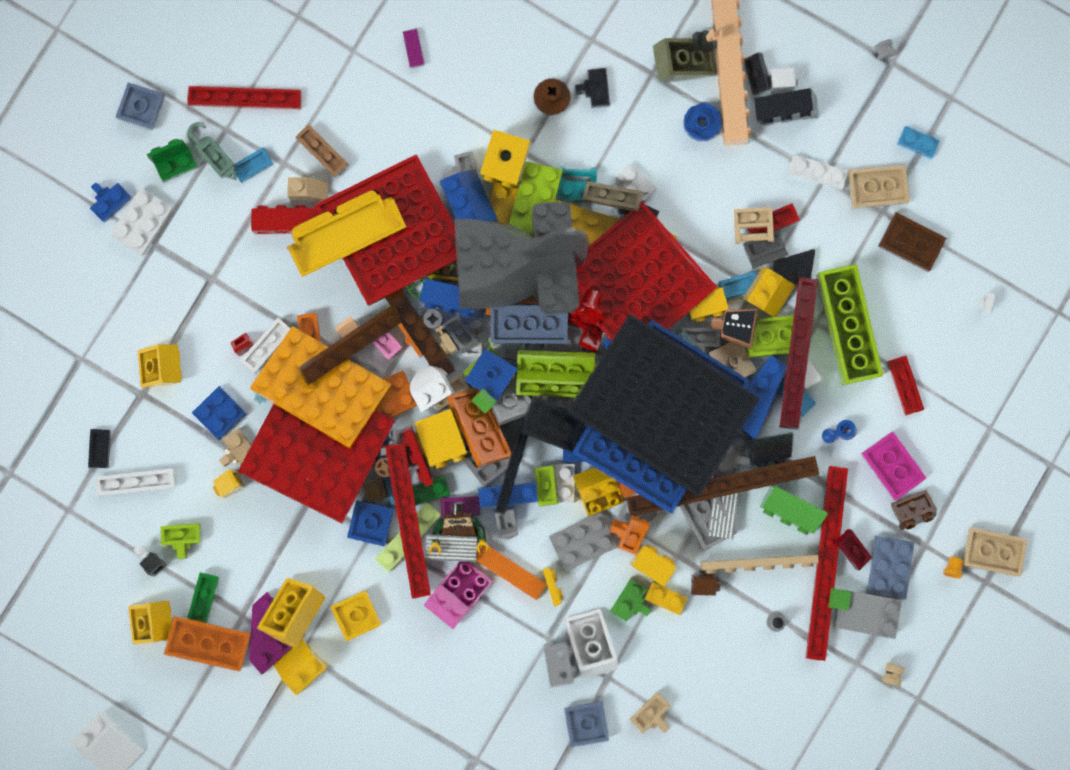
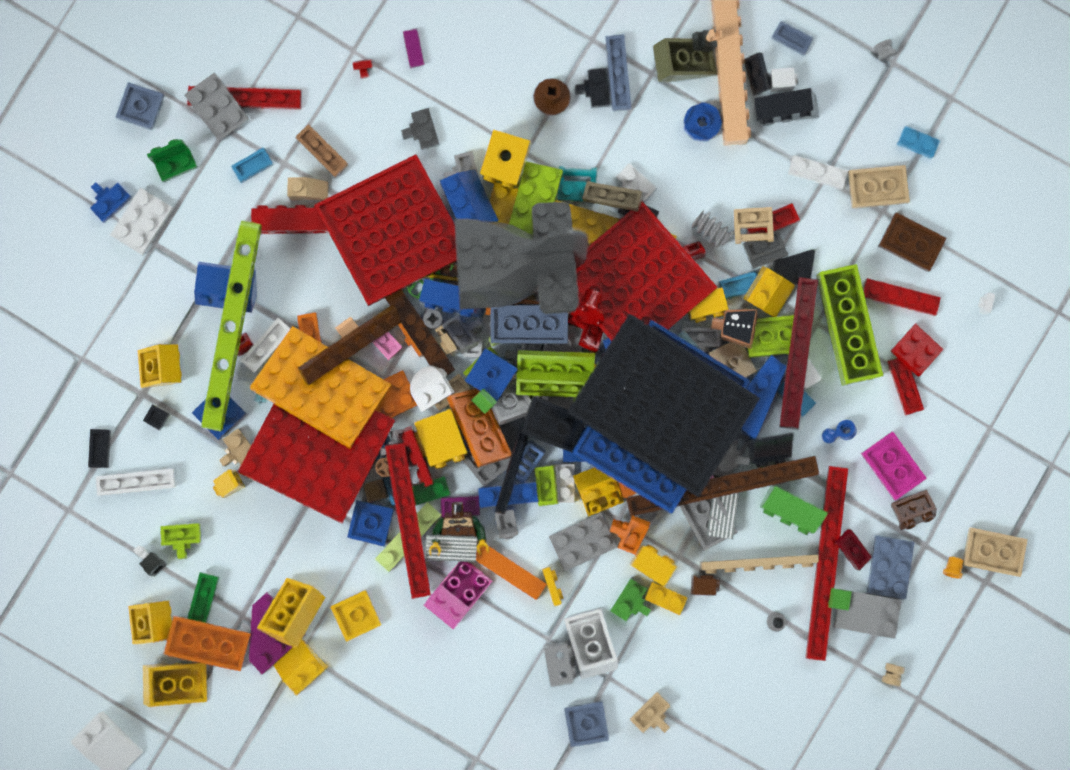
(156, 417): none -> black plate
(174, 684): none -> yellow slope
(212, 153): sand green plate -> none
(212, 286): none -> blue slope
(216, 106): none -> light grey plate
(233, 310): none -> lime beam
(338, 235): yellow slope -> none
(362, 65): none -> red tile
(422, 129): none -> dark grey hinge
(541, 451): none -> medium blue slope
(618, 72): none -> sand blue plate
(695, 250): none -> red slope
(712, 229): none -> light grey piece
(792, 38): none -> sand blue tile
(901, 297): none -> red plate
(916, 350): none -> red plate

